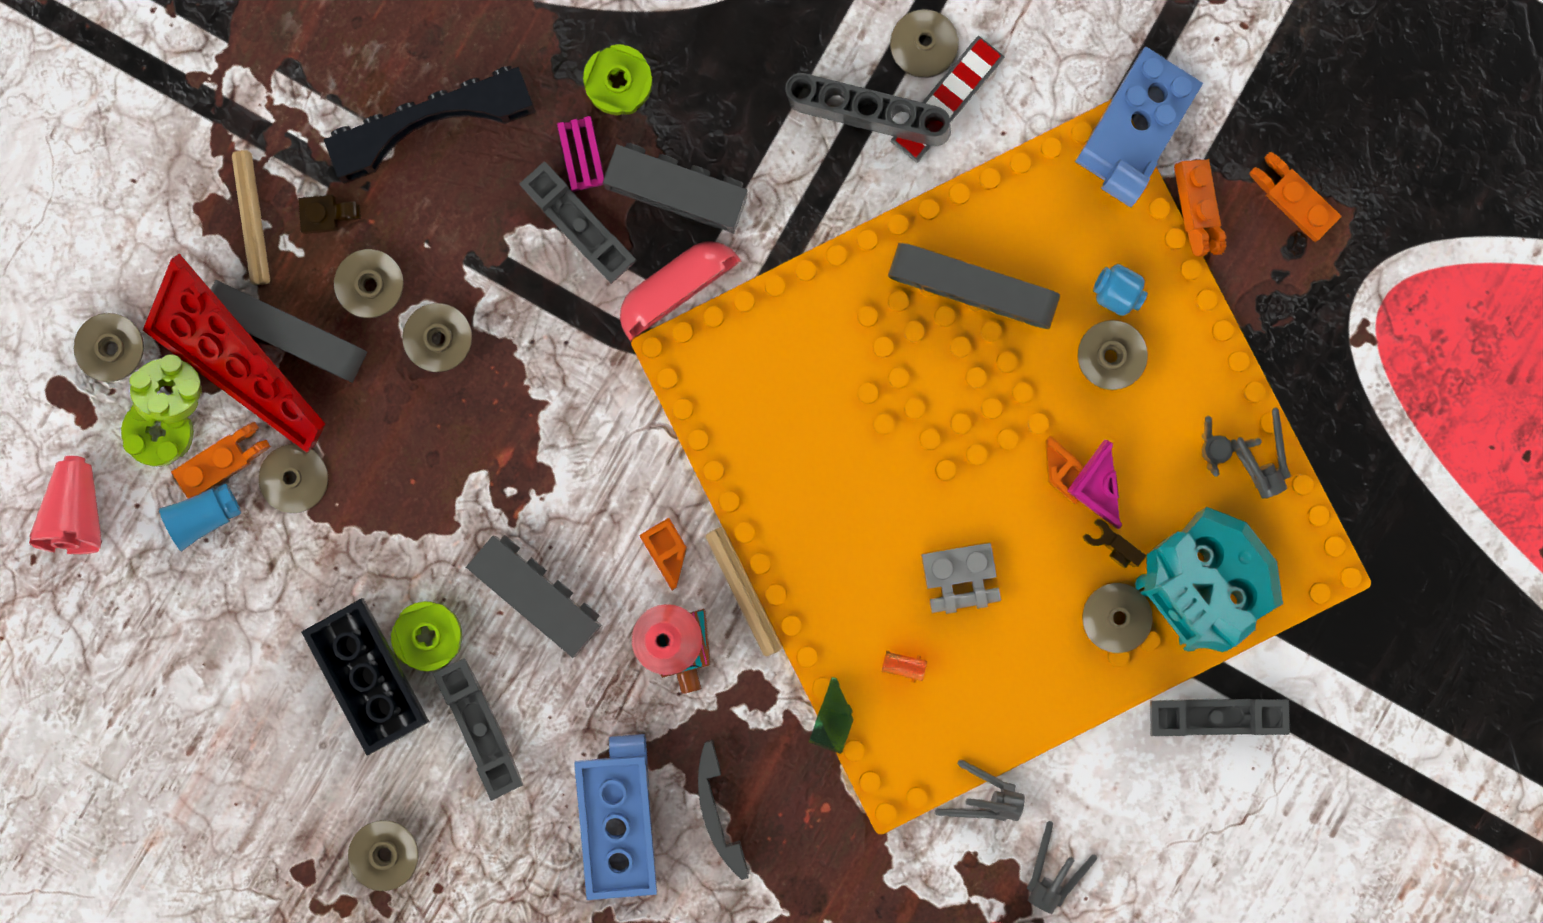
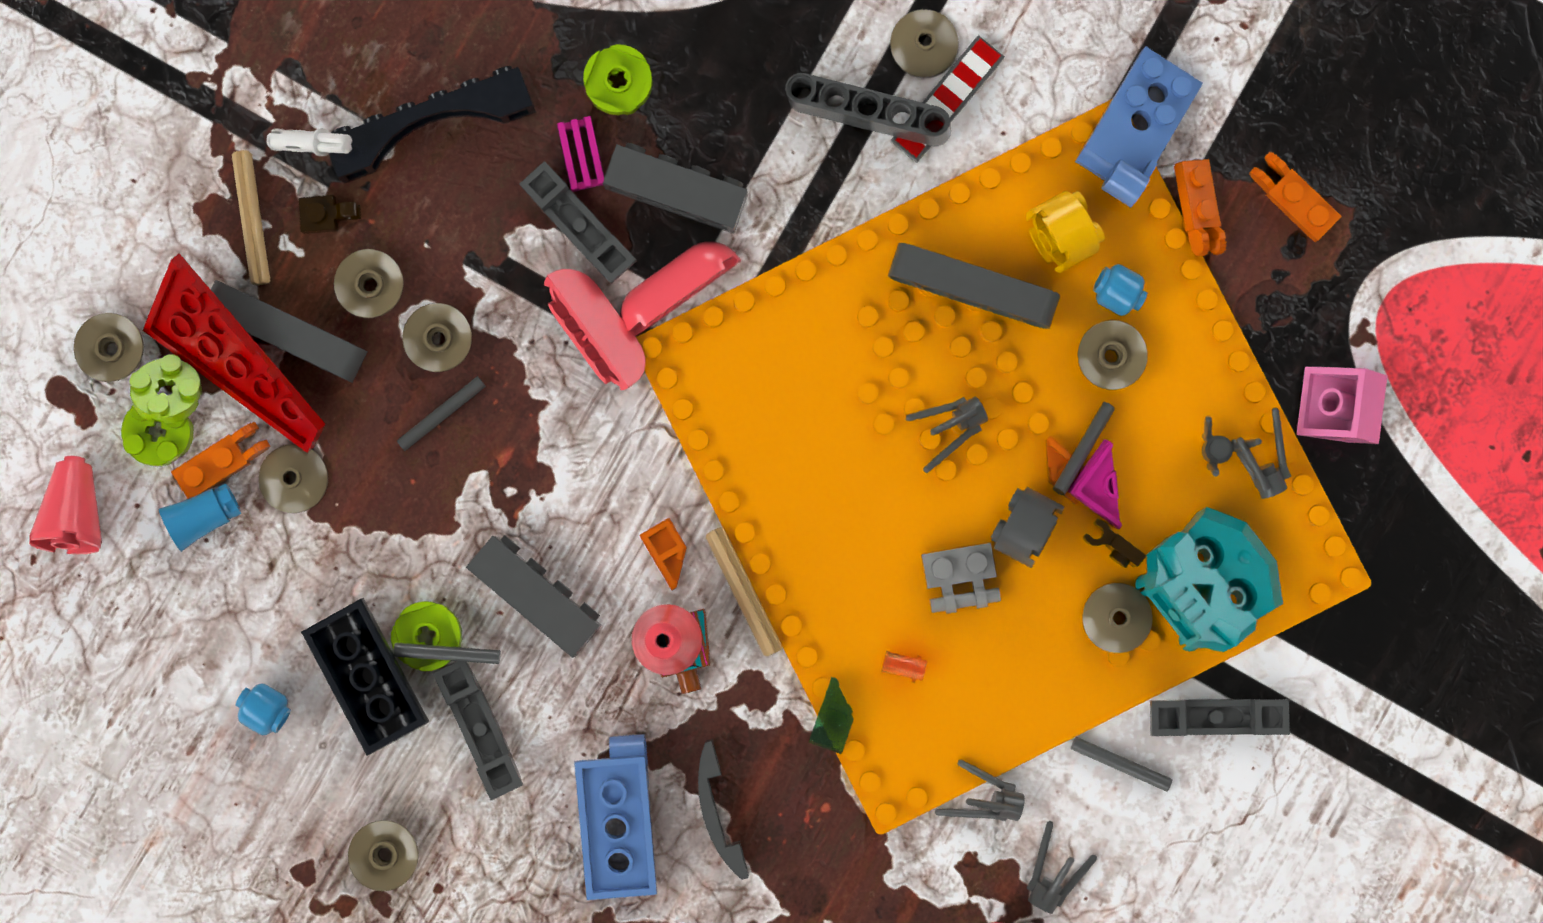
(262, 709): none -> dark azure head
(318, 141): none -> white axle
(441, 413): none -> dark grey bar
(447, 653): none -> dark grey bar
(595, 327): none -> coral brick
(967, 414): none -> dark grey plant
(1027, 526): none -> dark grey brick
(1064, 230): none -> yellow brick
(1083, 448): none -> dark grey bar
(1121, 764): none -> dark grey bar
(1342, 404): none -> bright pink slope

